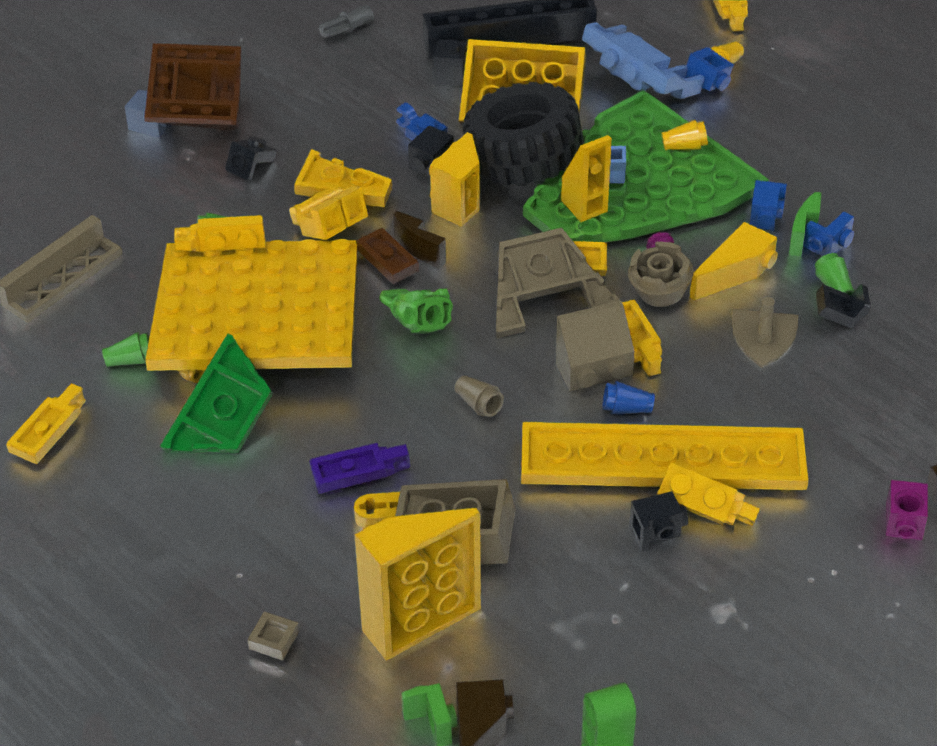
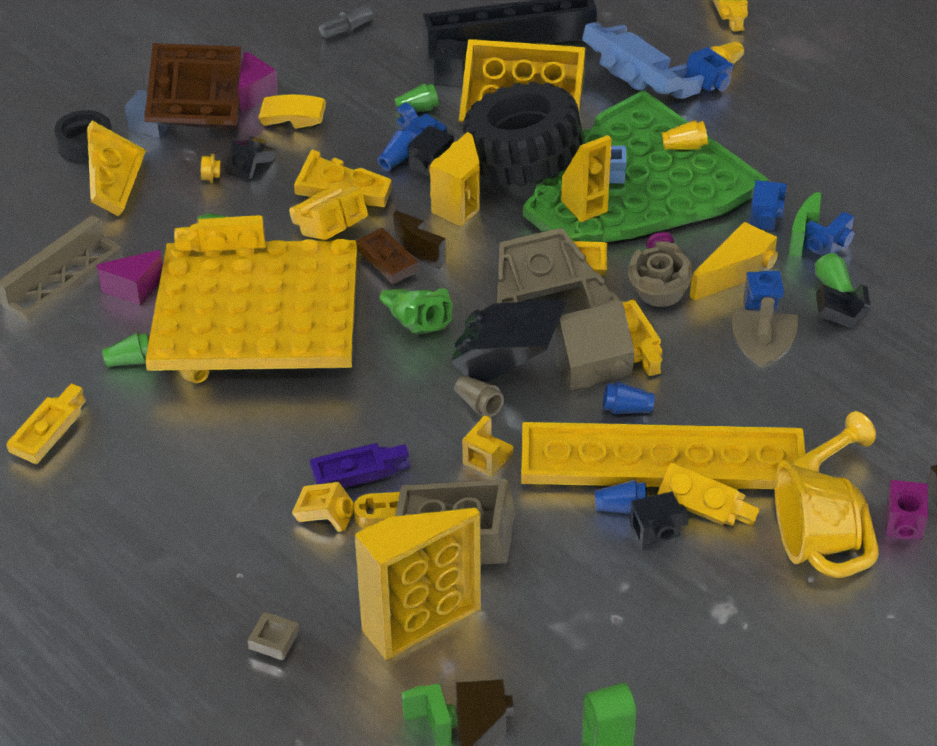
(72, 125): none -> black tyre
(111, 167): none -> yellow wing
(131, 277): none -> magenta slope
(210, 168): none -> yellow plate
(221, 405): green wing -> none
(255, 82): none -> magenta slope
(298, 109): none -> yellow slope
(325, 502): none -> yellow bracket
(396, 149): none -> blue cone
(420, 98): none -> bright green cone
(483, 450): none -> yellow panel
(505, 337): none -> black slope
(619, 497): none -> blue cone
(762, 285): none -> blue bracket
(824, 512): none -> yellow piece

